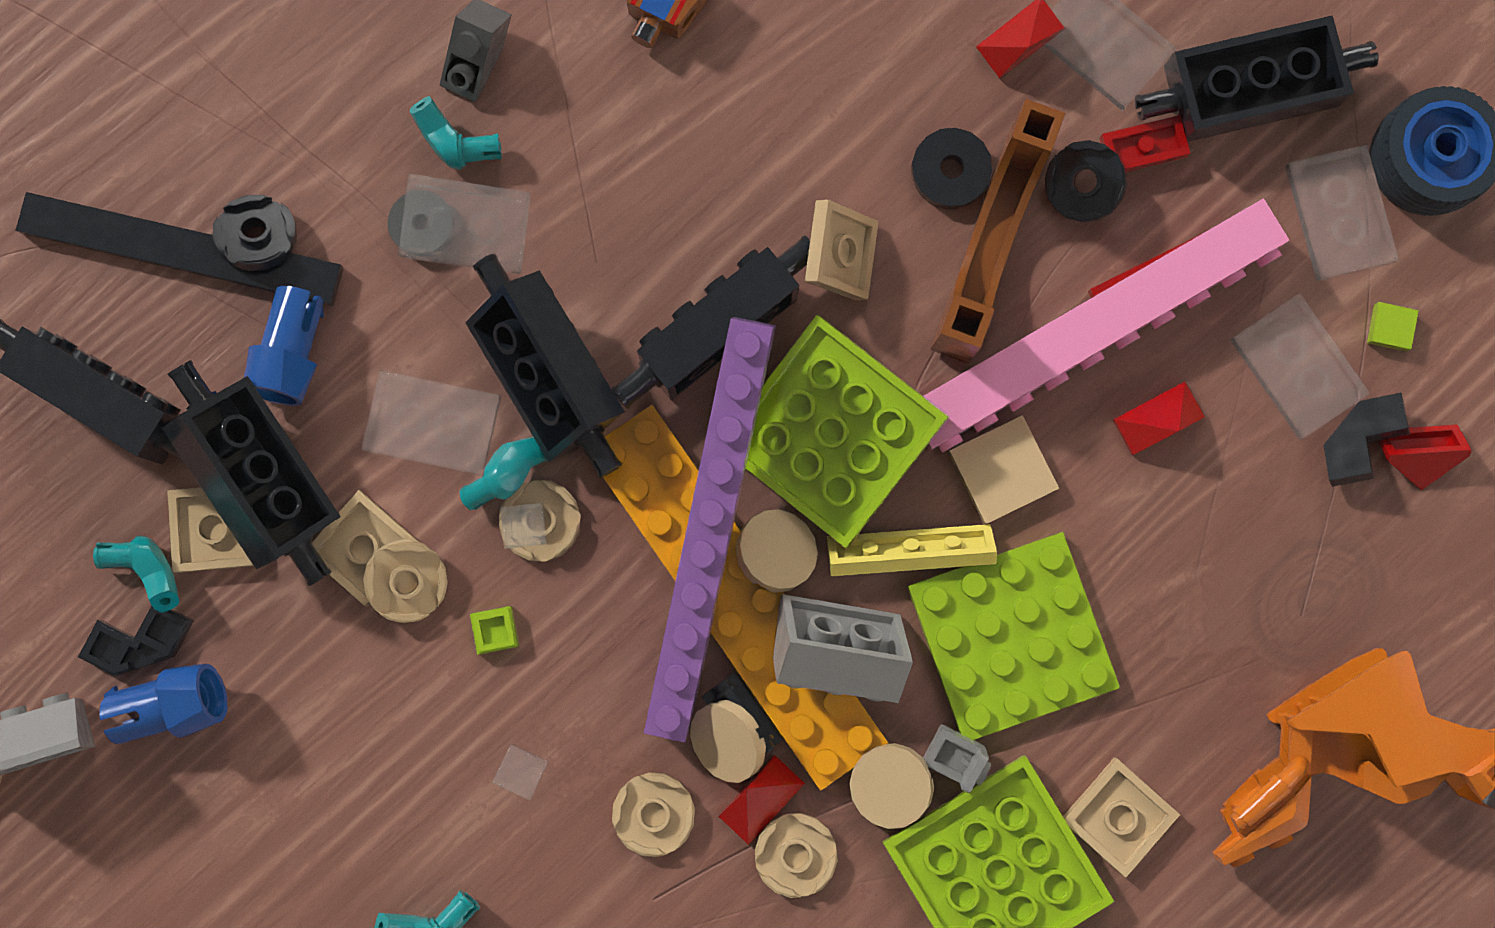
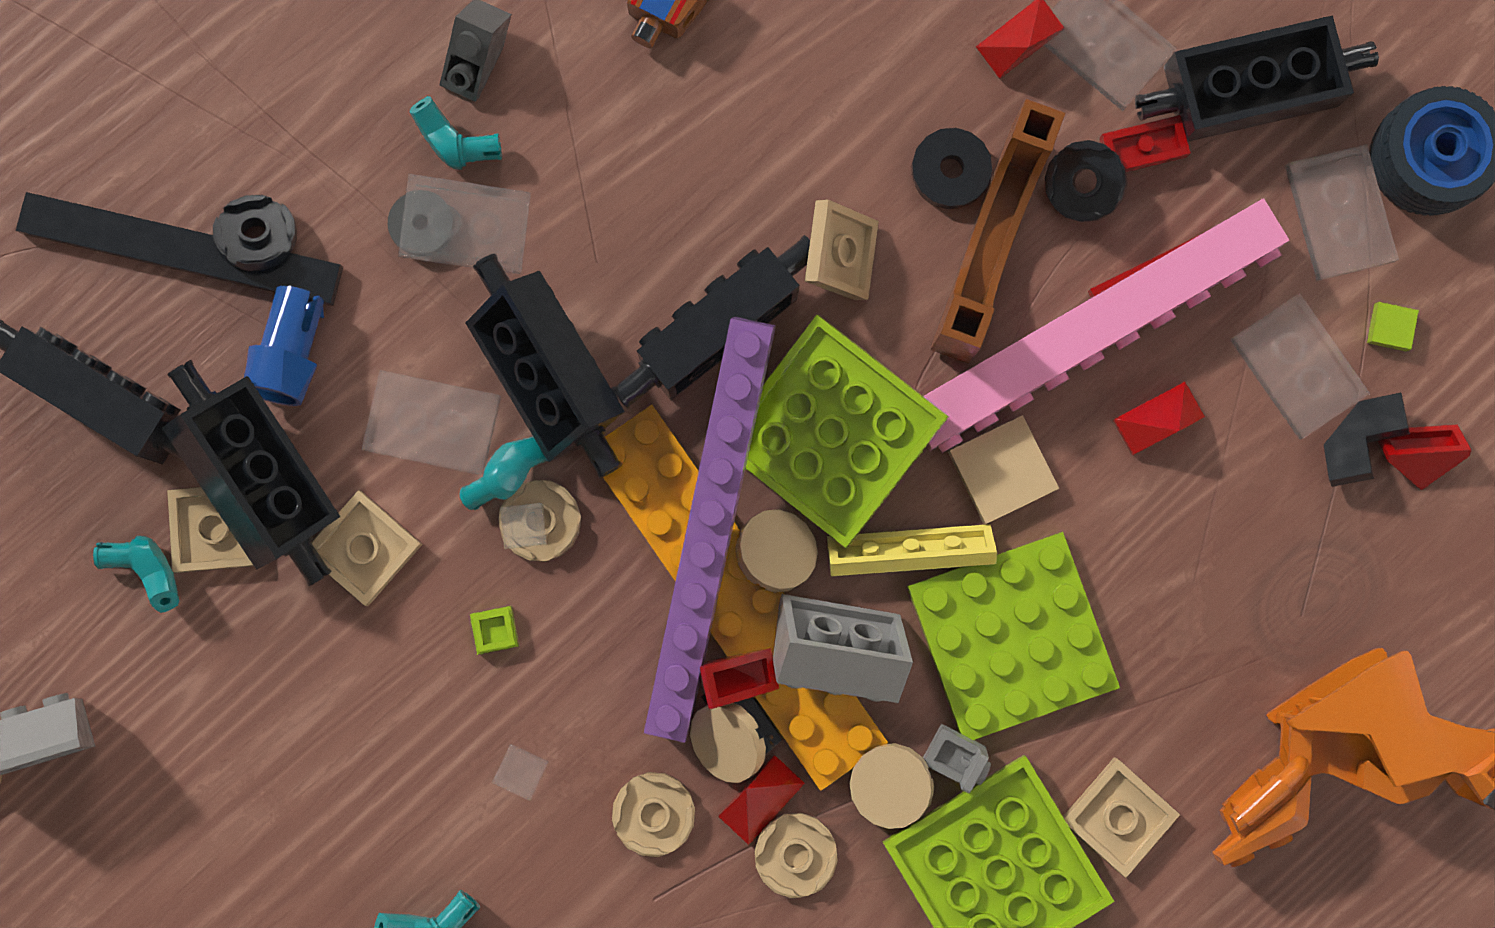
(122, 653): black tile -> none
(177, 702): blue piece -> none
(405, 581): tan tile -> none
(738, 677): none -> red slope

